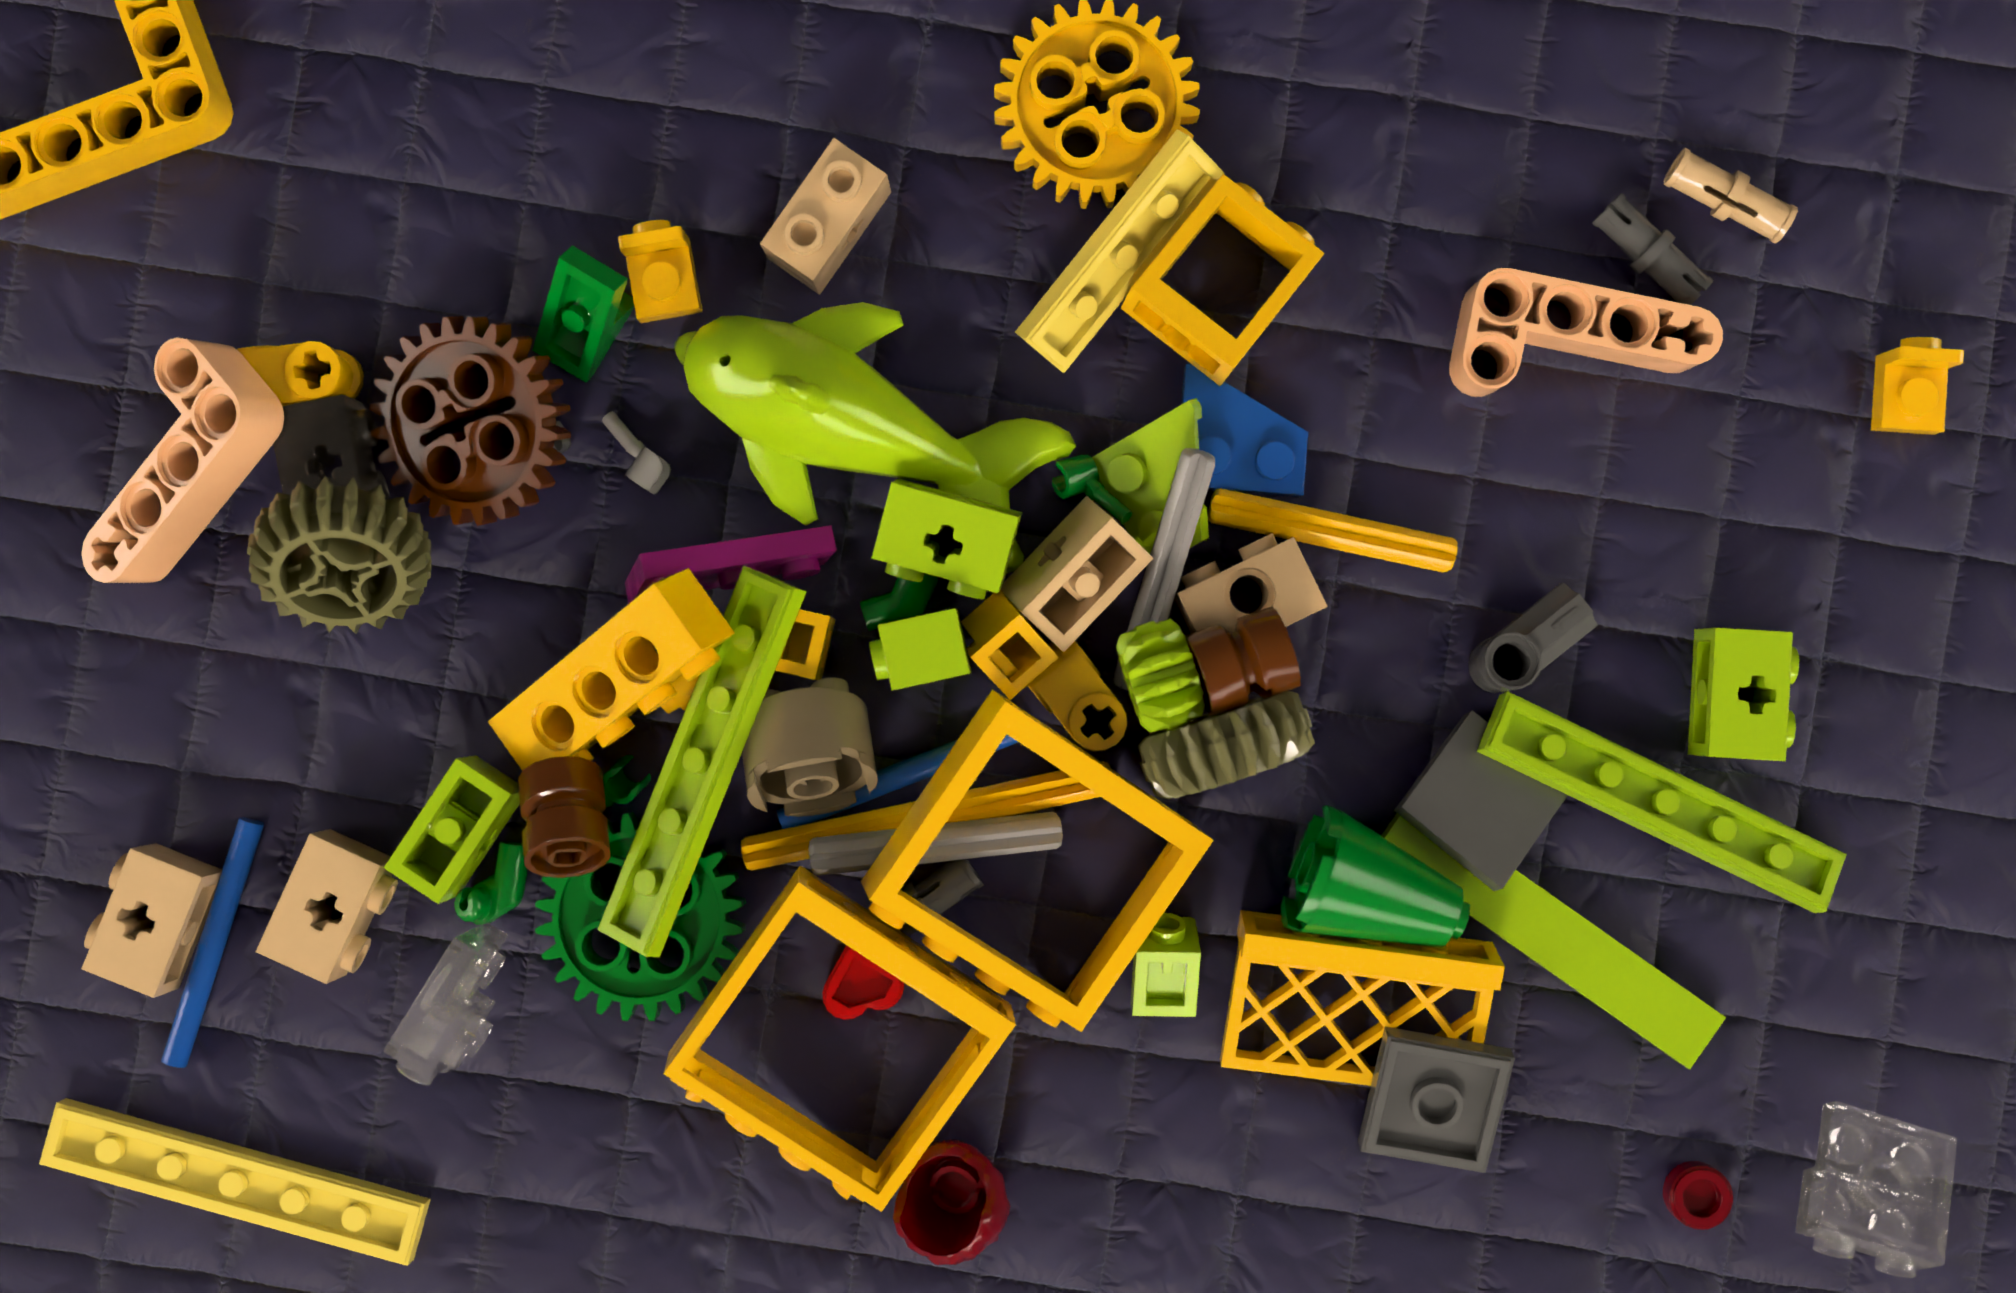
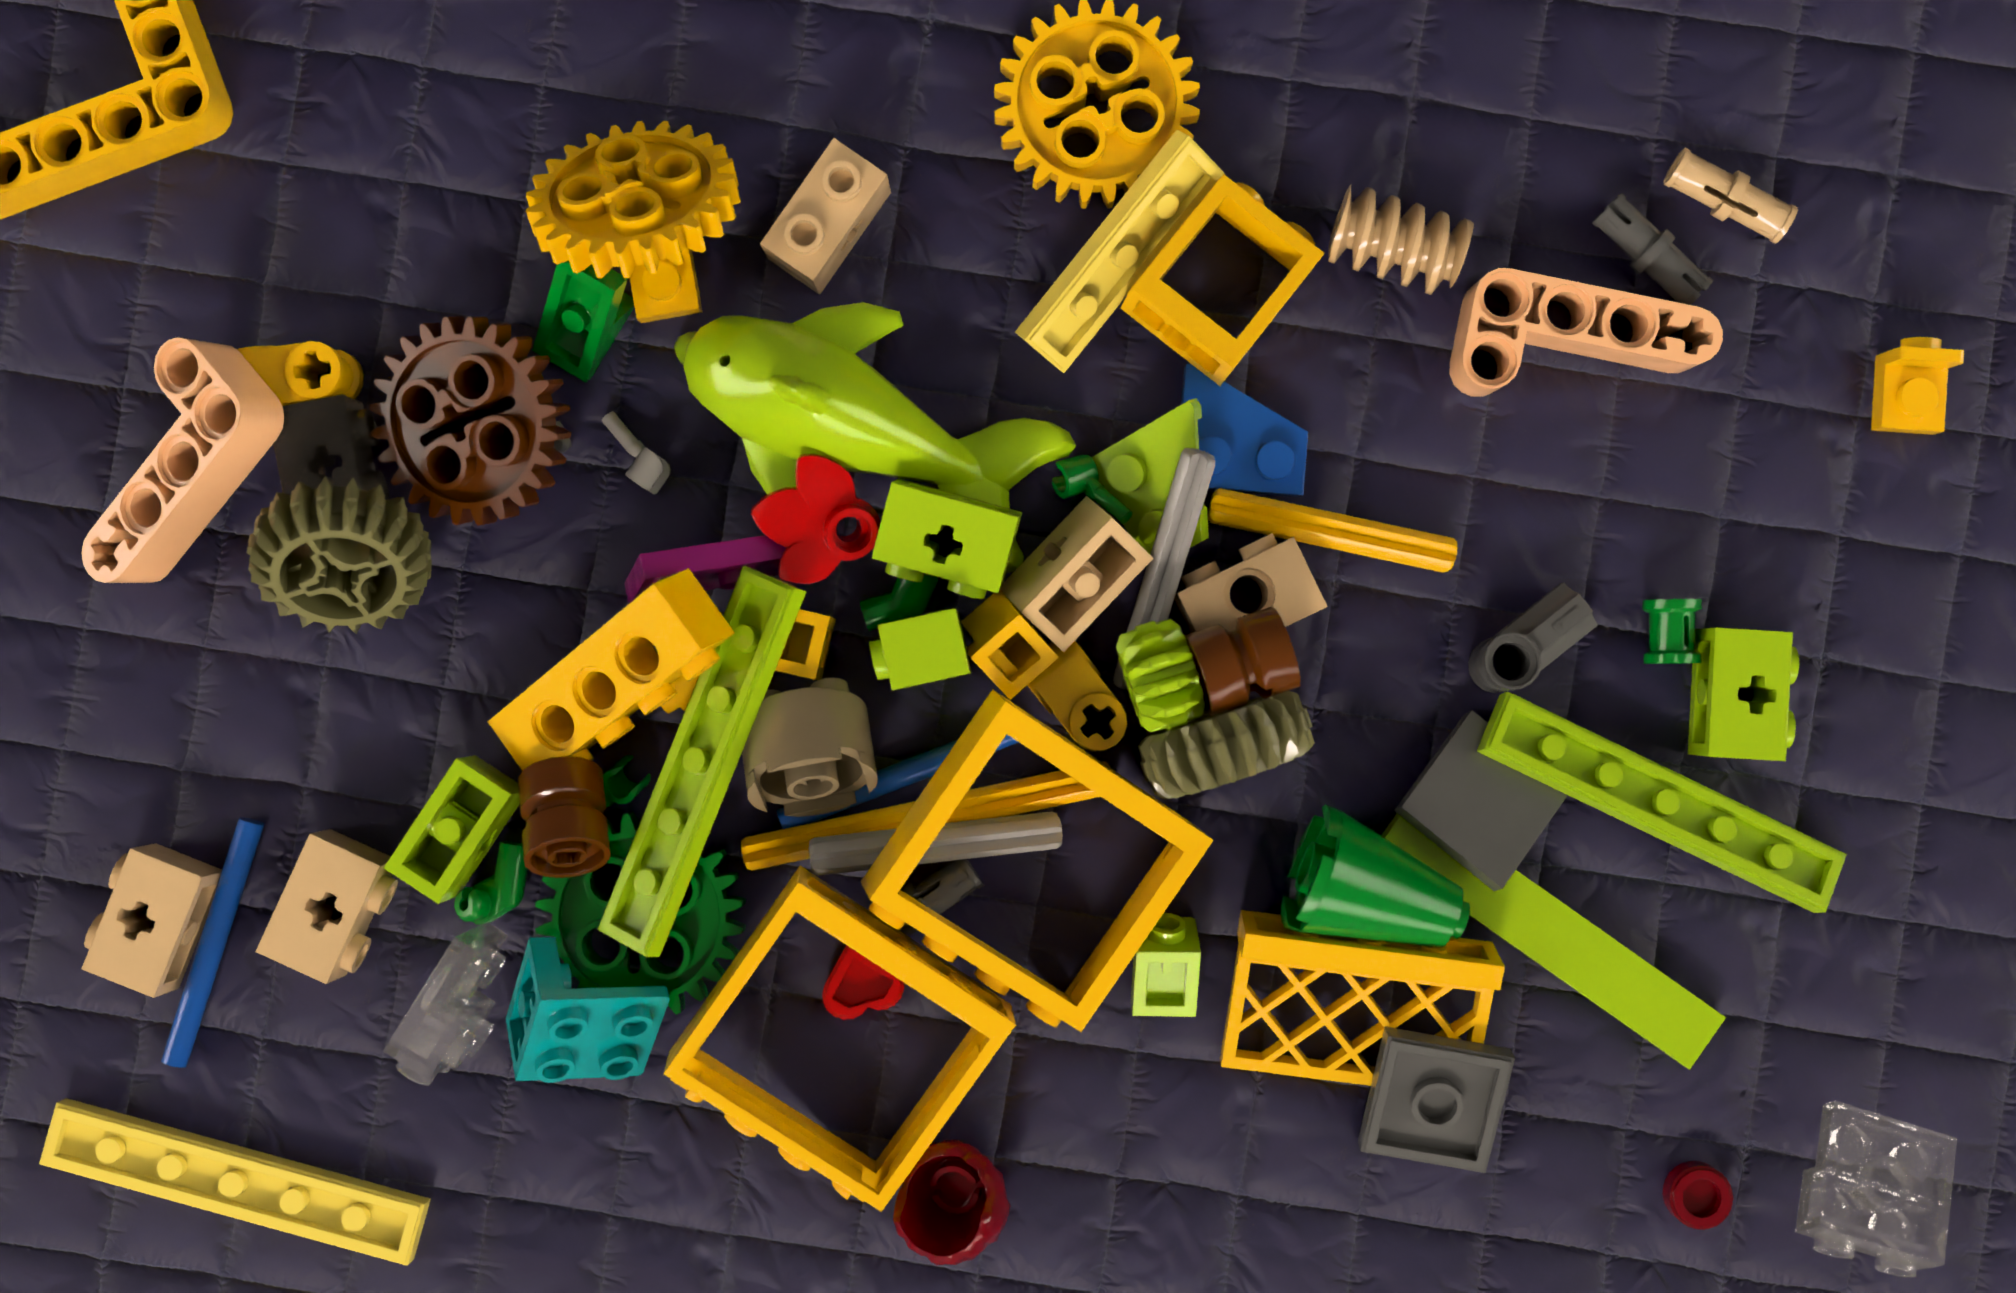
(578, 1031): none -> teal bracket
(633, 199): none -> yellow gear
(807, 520): none -> red plate
(1400, 240): none -> tan piece
(1672, 631): none -> green bush

